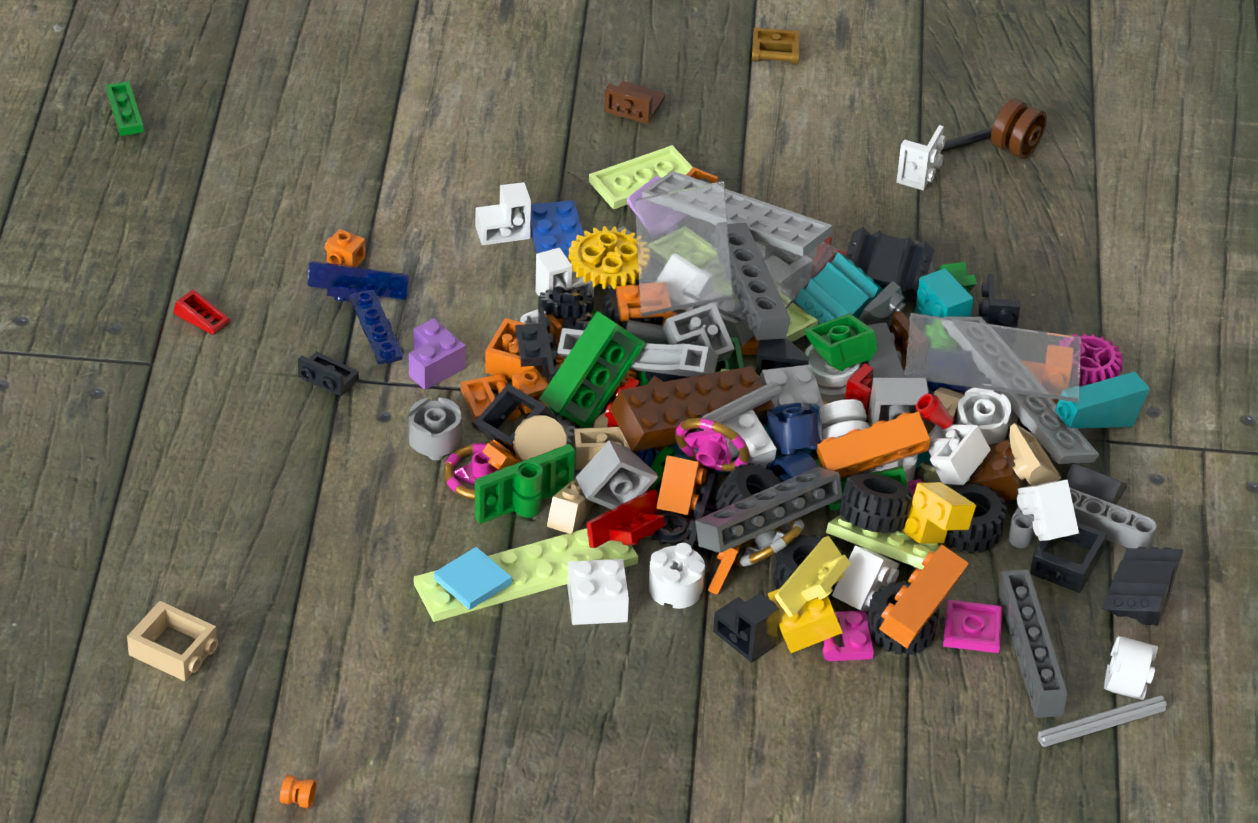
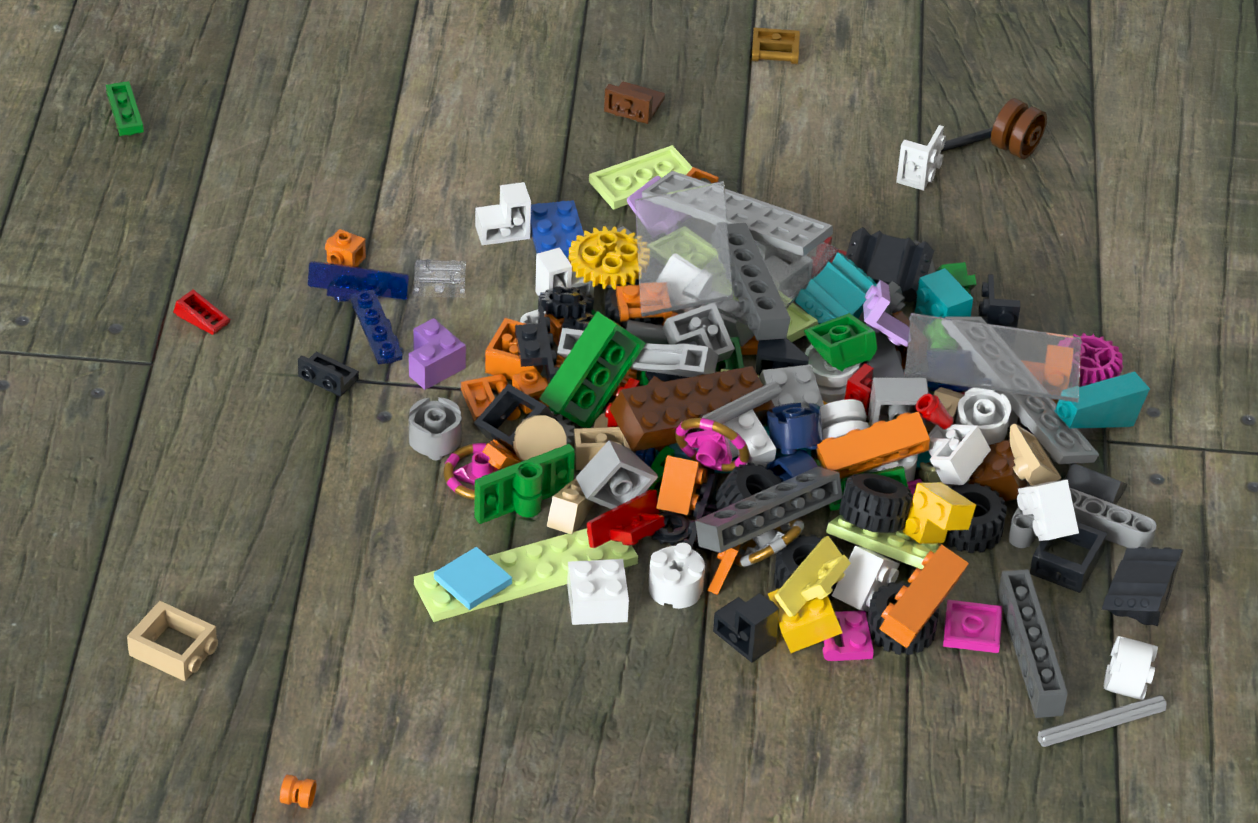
(440, 278): none -> clear brick
(877, 301): none -> lavender bracket

